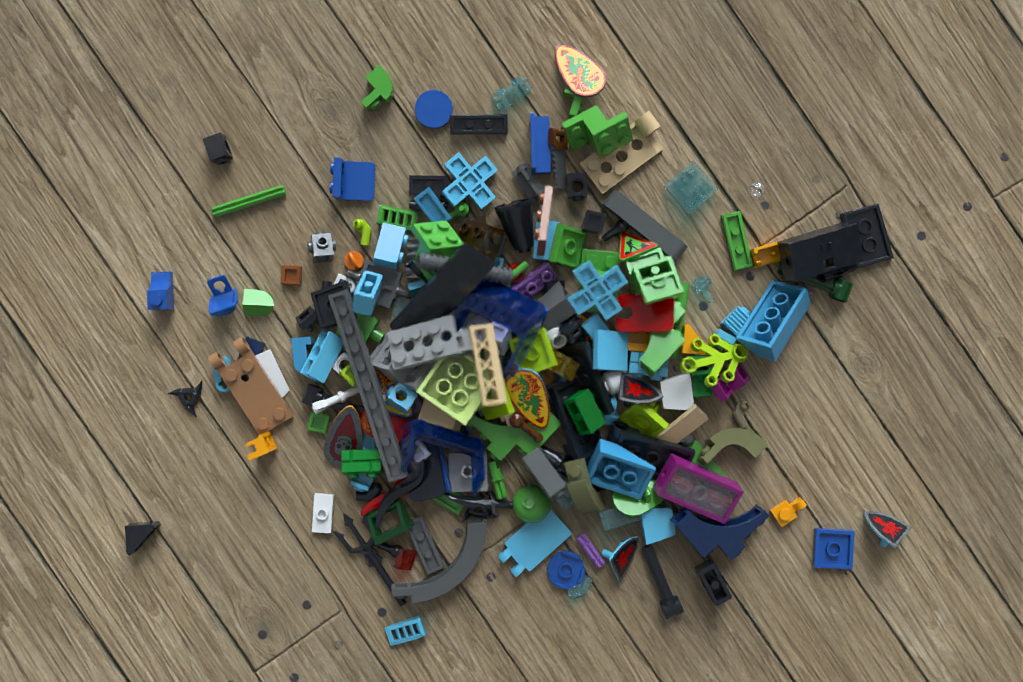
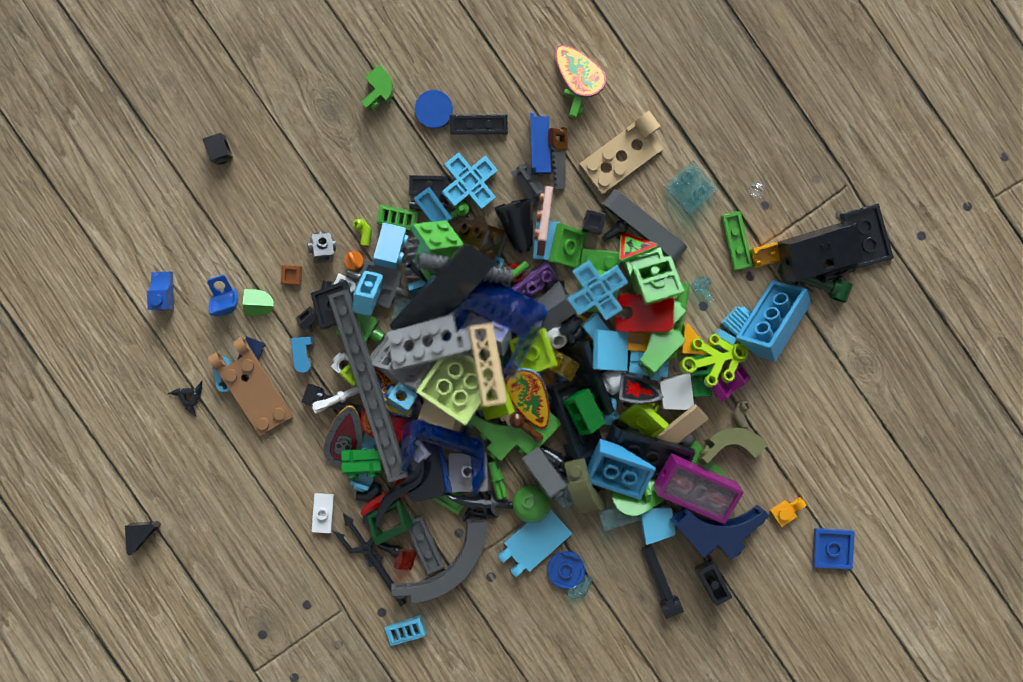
(248, 201): bright green axle -> none
(263, 445): light orange hinge -> none
(271, 367): white sticker -> none
(318, 422): bright green tile -> none
(322, 356): medium azure piece -> none
(352, 180): blue bracket -> none
(517, 87): clear light blue hinge -> none
(579, 177): black brick -> none
(590, 550): medium lavender axle -> none
(595, 129): bright green bracket -> none
(622, 556): shield -> none
(887, 528): shield -> none

